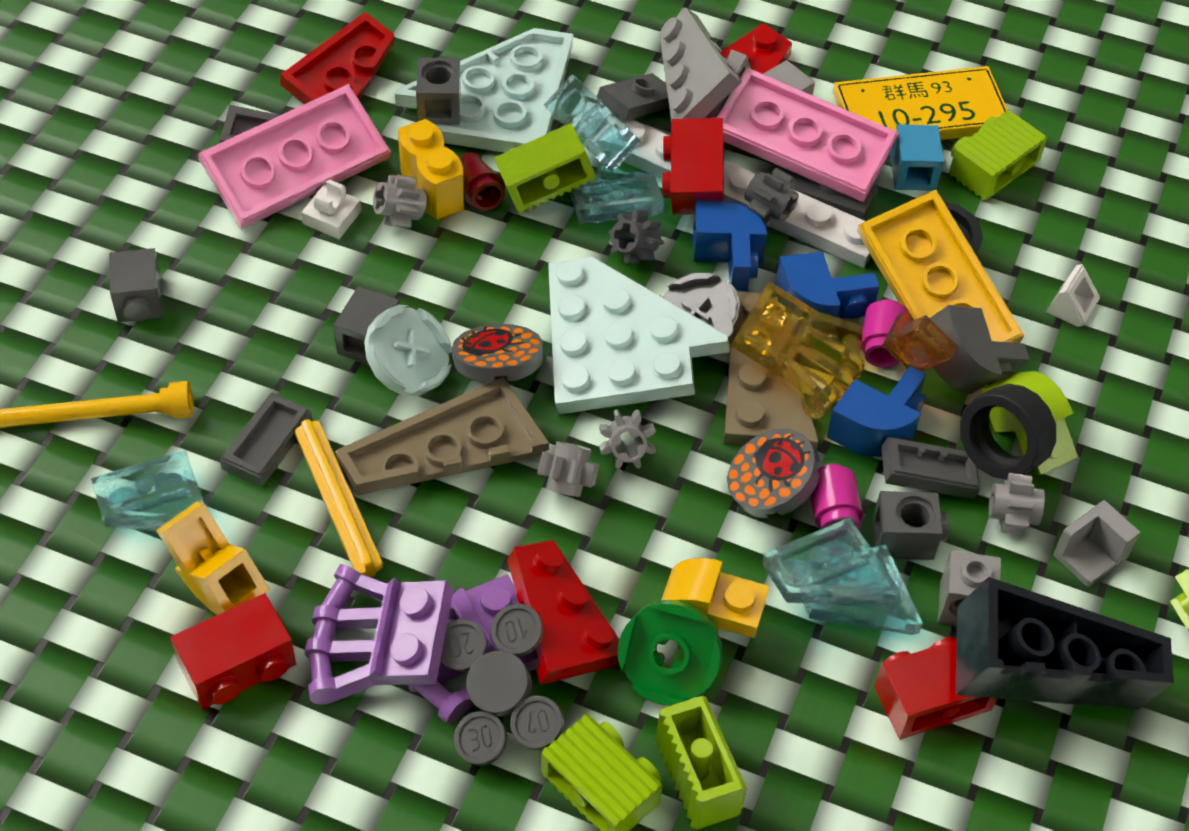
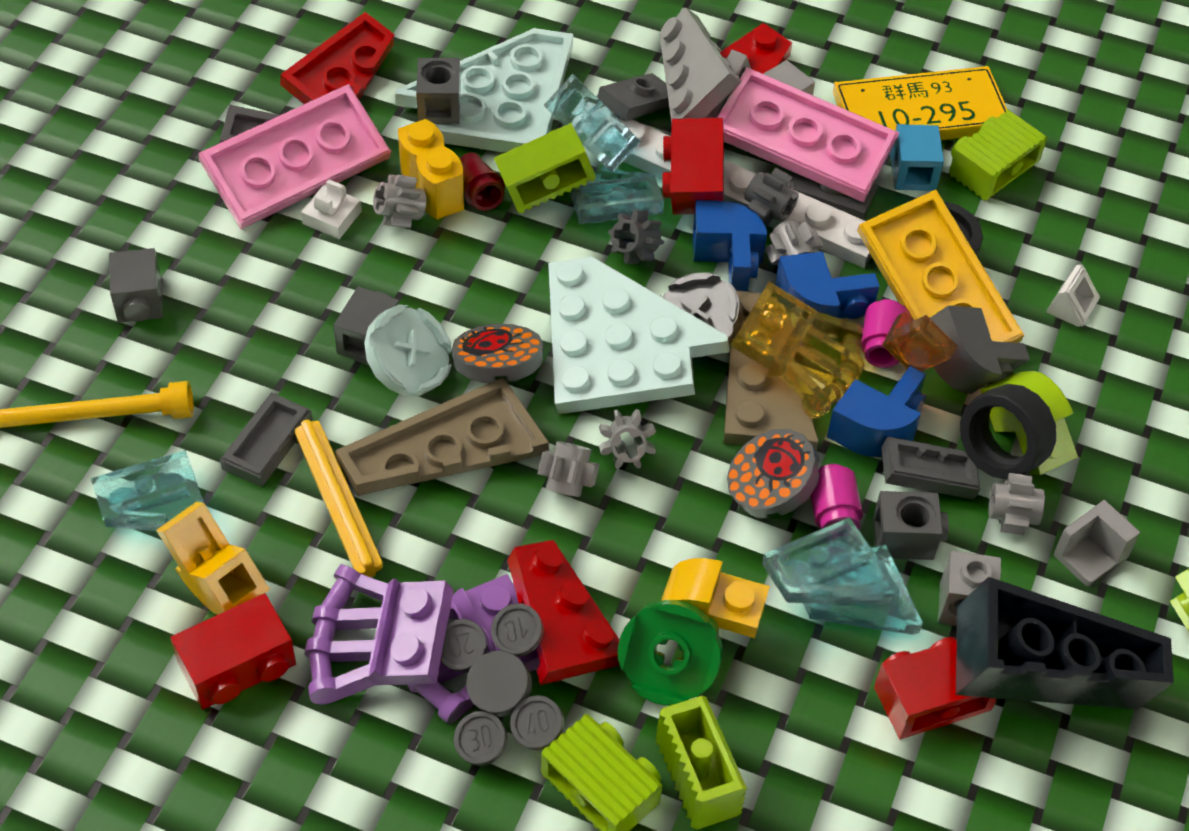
(792, 239): none -> light grey gear

